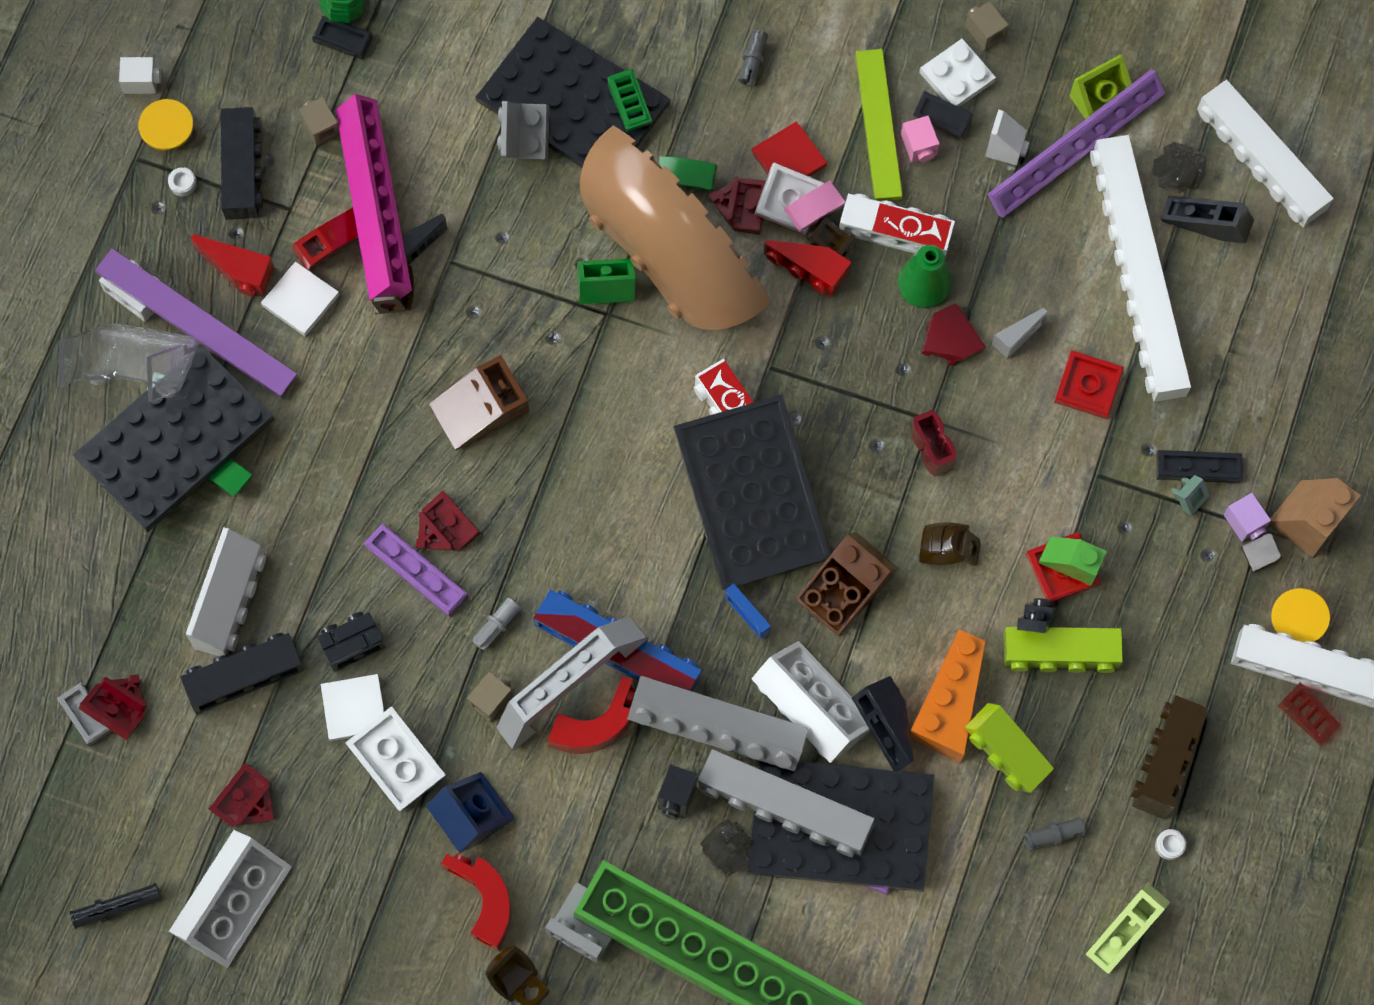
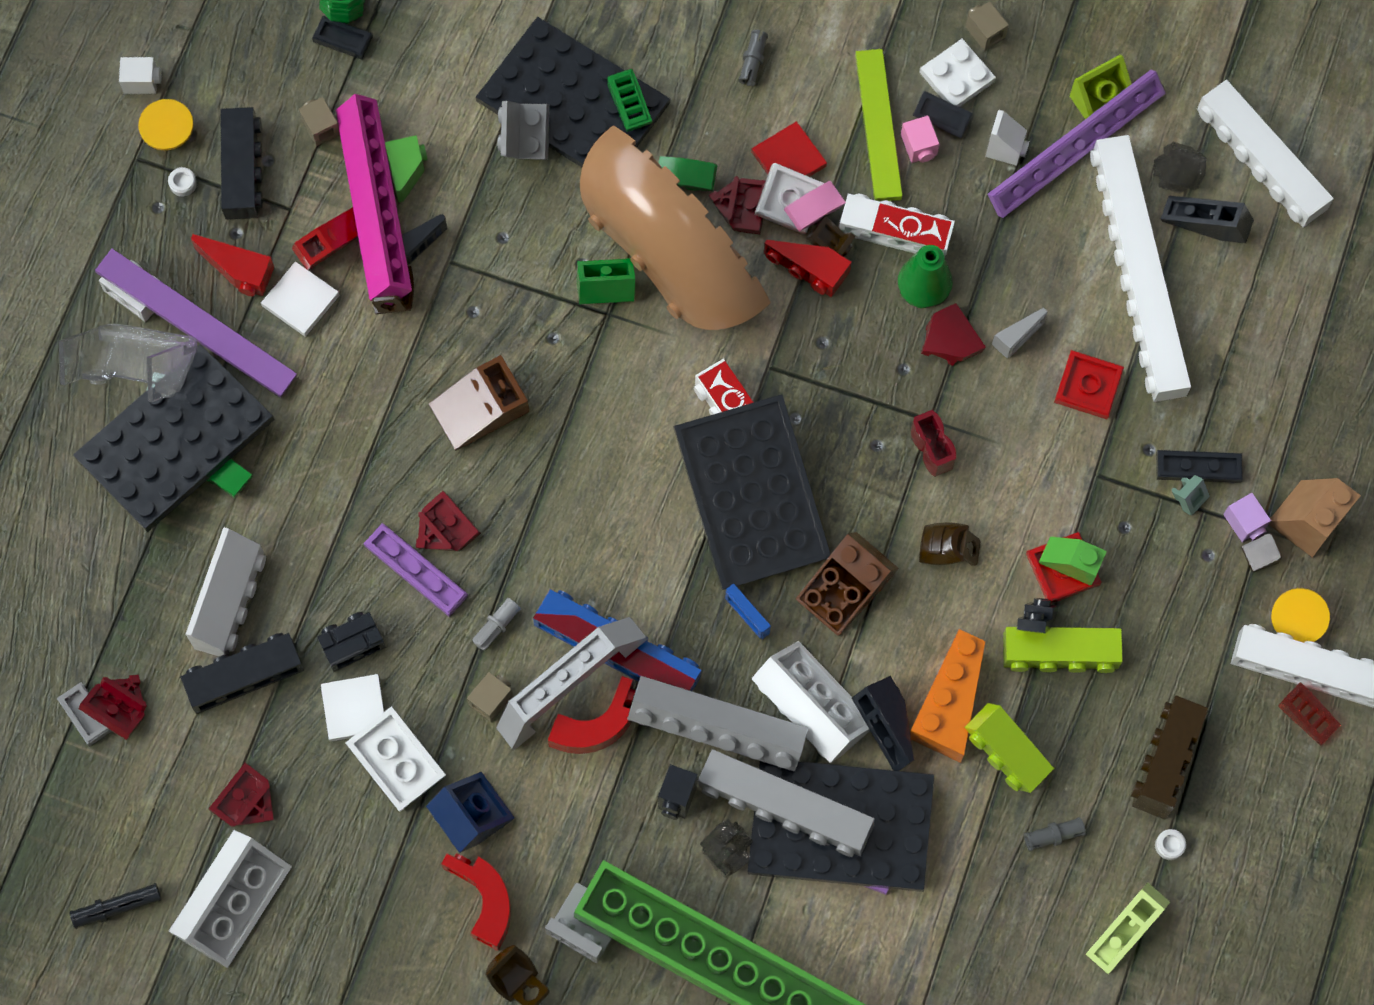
(405, 163): none -> bright green slope

